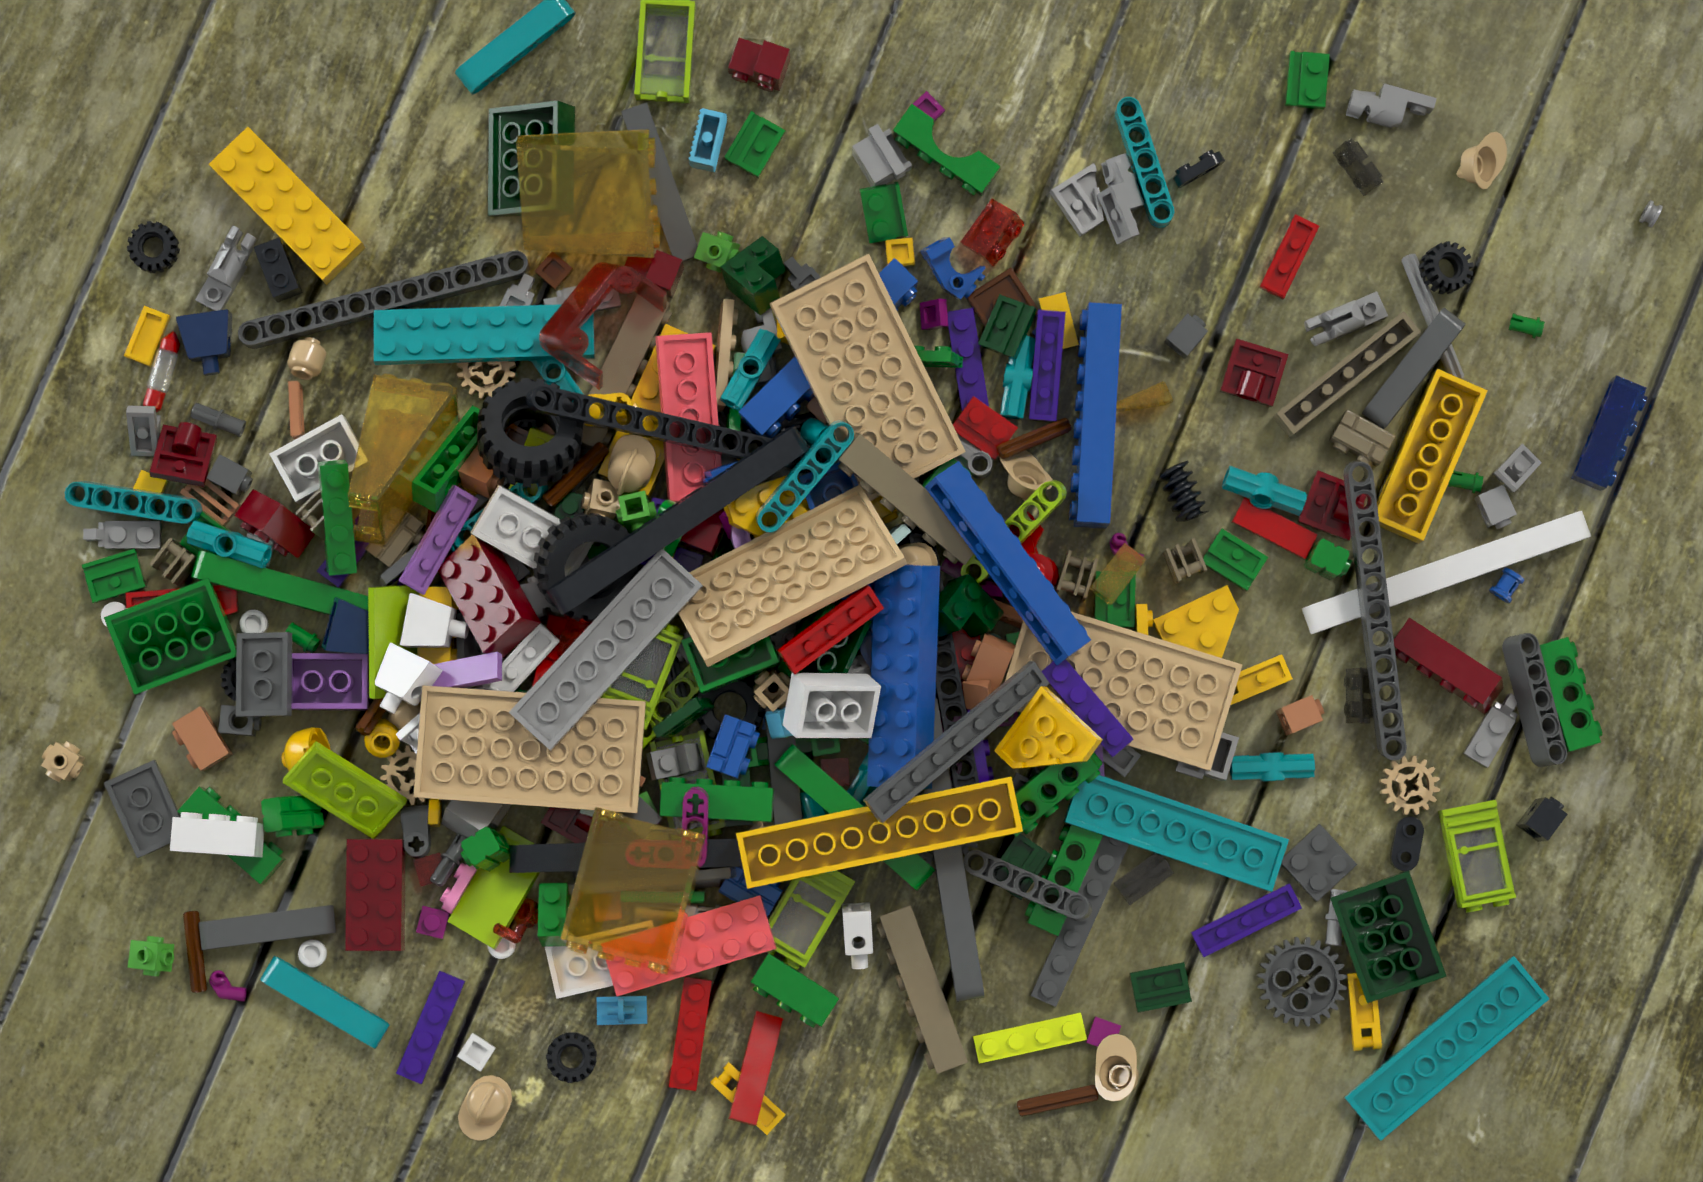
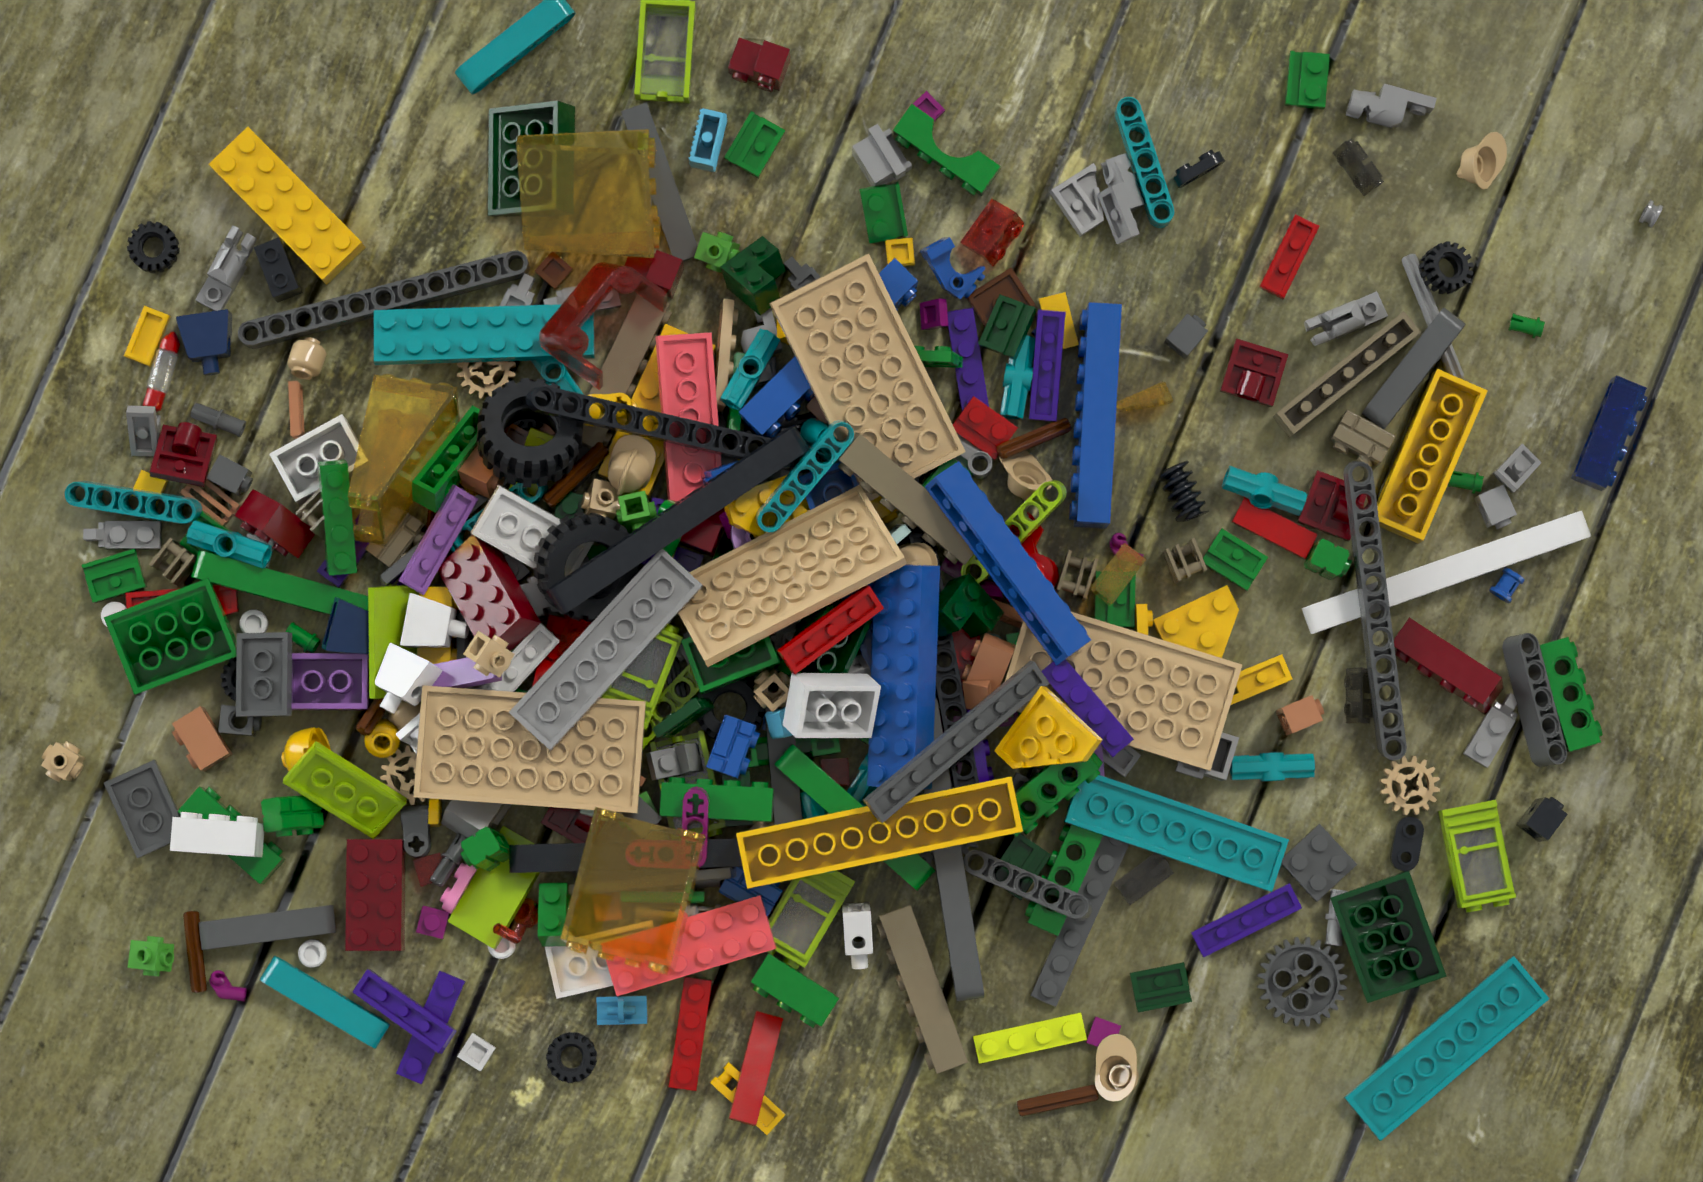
(404, 1011): none -> dark purple plate
(485, 1107): tan piece -> none
(489, 654): none -> tan brick
(1362, 1016): yellow plate -> none

